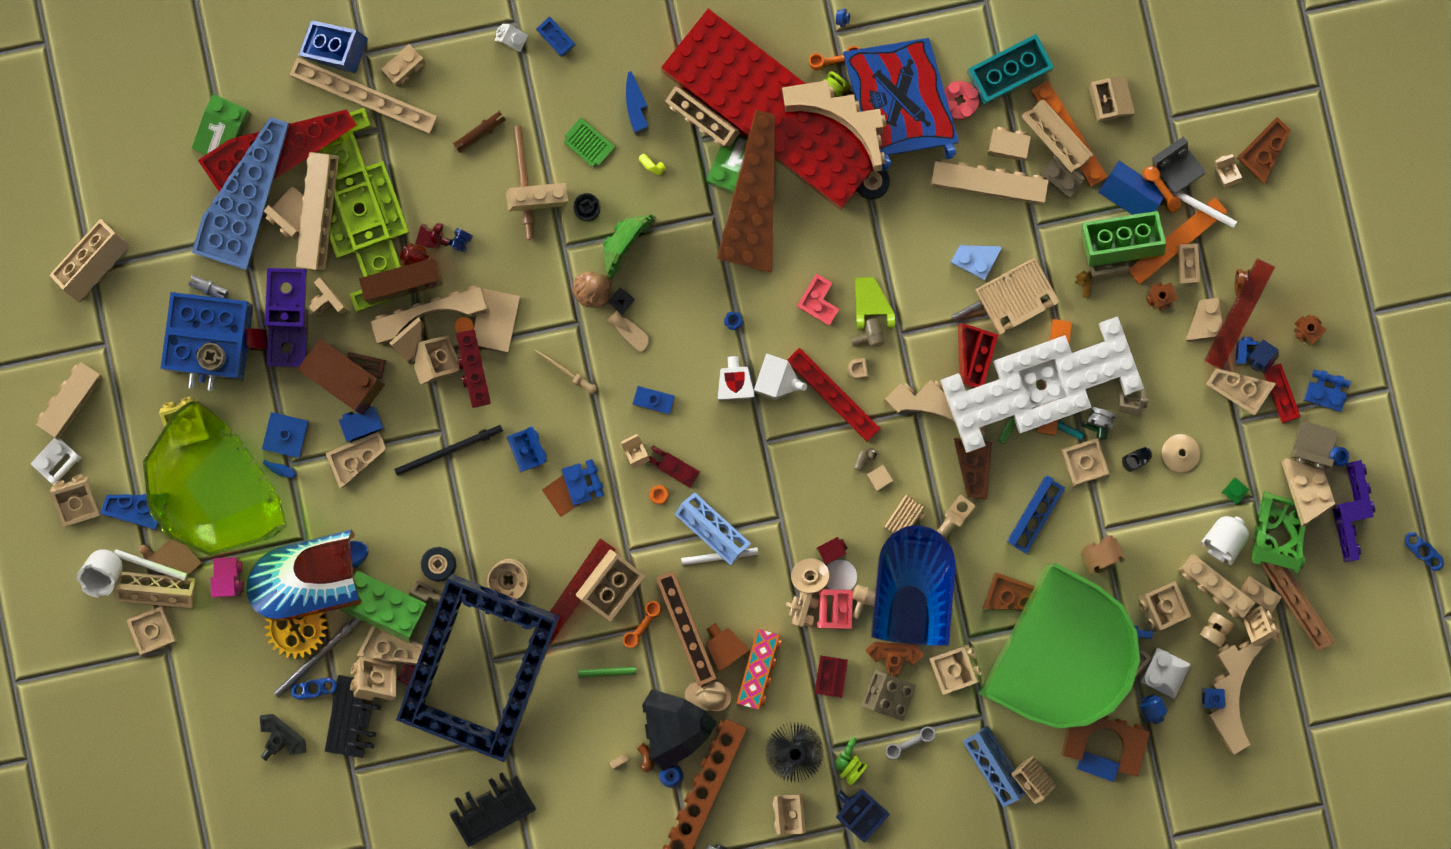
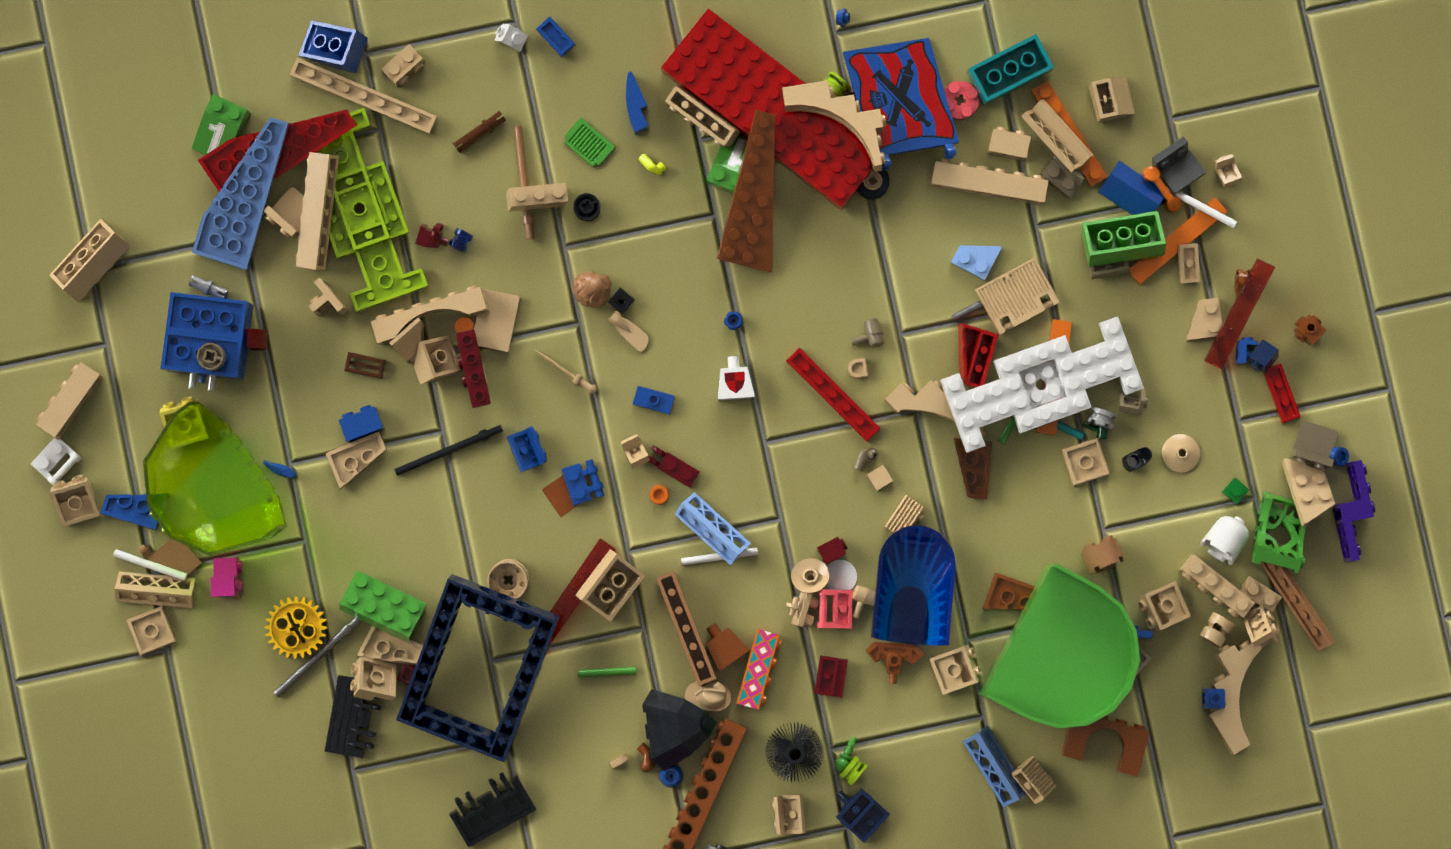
(100, 573): white cylinder -> none
(280, 737): pearl dark grey piece -> none
(285, 435): blue plate -> none
(286, 317): dark purple bracket -> none
(304, 578): windscreen -> none
(306, 694): blue piece -> none
(341, 377): reddish brown brick -> none
(358, 553): blue piece -> none
(401, 281): reddish brown brick -> none
(412, 254): clear red head -> none
(425, 594): dark tan plate -> none
(438, 564): black wheel -> none
(622, 240): bright green wedge -> none
(653, 610): orange bar -> none
(777, 379): white piece -> none
(813, 302): coral plate -> none
(818, 62): orange bar -> none
(871, 301): lime flag -> none
(888, 695): dark tan bracket -> none
(926, 735): light grey bar -> none
(954, 516): tan bracket -> none
(1030, 509): blue fence -> none
(1084, 279): pearl gold plate -> none
(1098, 766): blue tile -> none
(1153, 709): blue head -> none
(1165, 673): white slope -> none
(1167, 293): dark orange brick -> none
(1241, 389): tan wing -> none
(1264, 150): dark orange wing -> none
(1325, 396): blue plate -> none
(1433, 554): blue piece -> none

